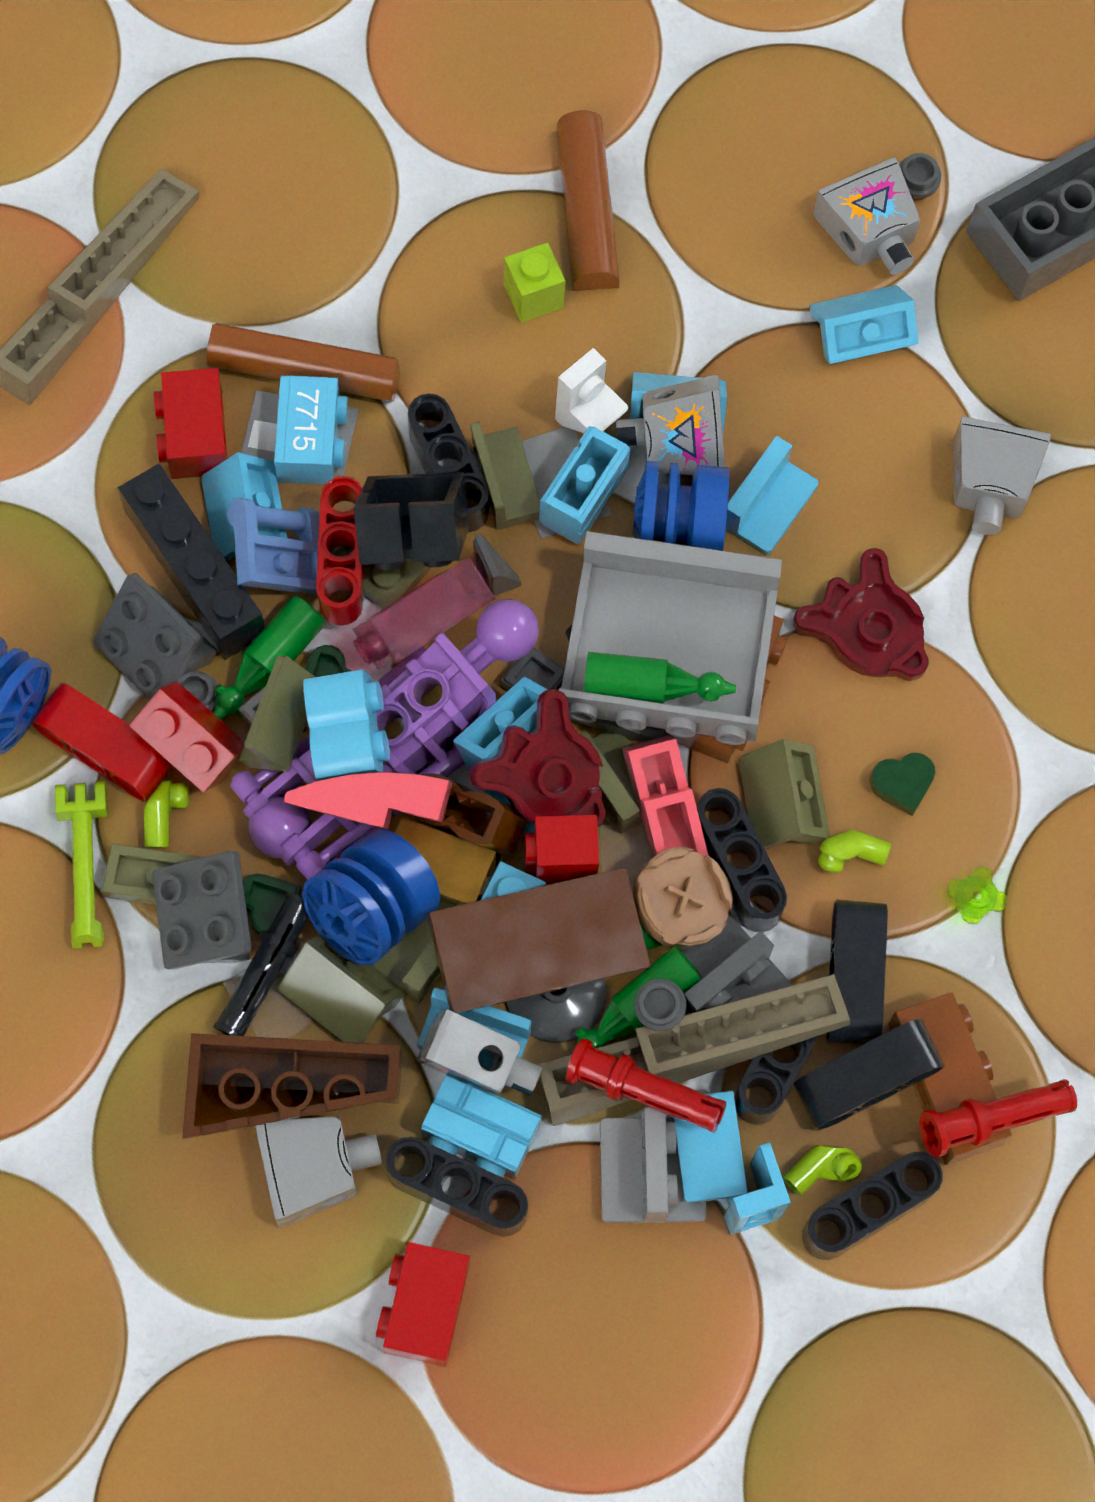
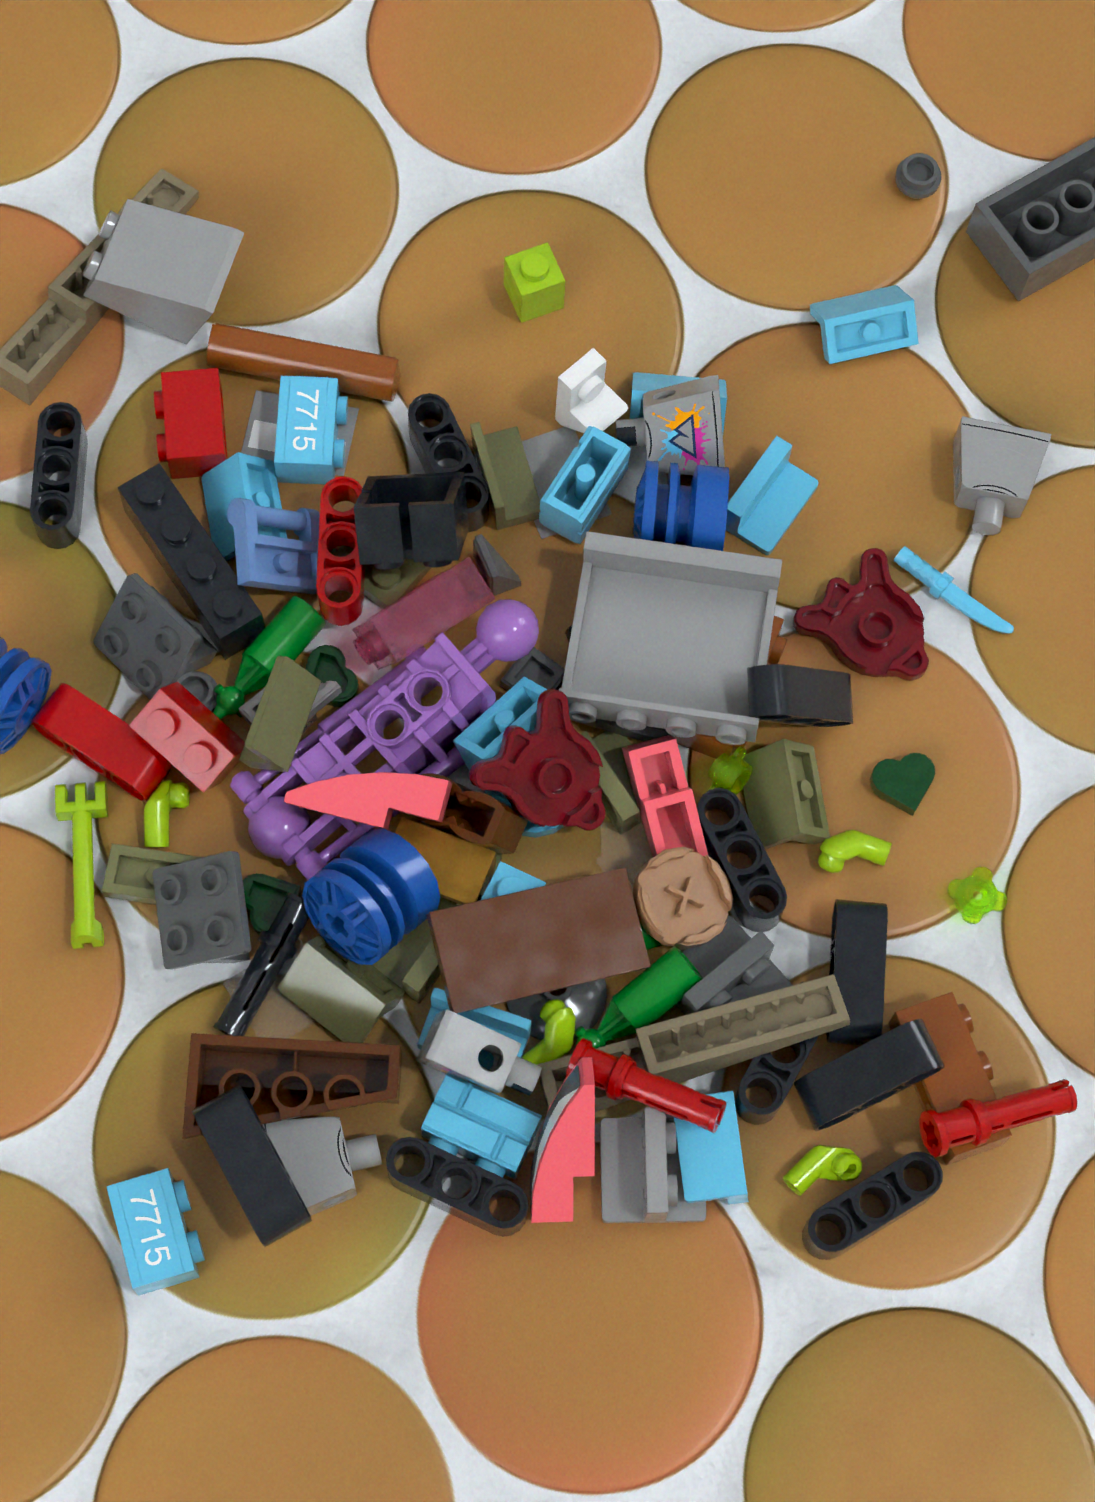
(55, 455): none -> black beam
(154, 1231): none -> medium azure brick
(161, 267): none -> light grey slope
(252, 1165): none -> black beam
(344, 724): medium azure brick -> none
(424, 1304): red brick -> none
(558, 1033): none -> lime arm
(562, 848): red brick -> none
(564, 1146): none -> coral slope
(587, 201): dark orange brick -> none
(649, 679): green wheel -> none
(660, 1004): dark grey plate -> none
(730, 771): none -> clear neon green plate
(764, 1204): medium azure panel -> none
(799, 695): none -> black beam
(871, 216): light grey torso -> none
(942, 586): none -> medium azure piece

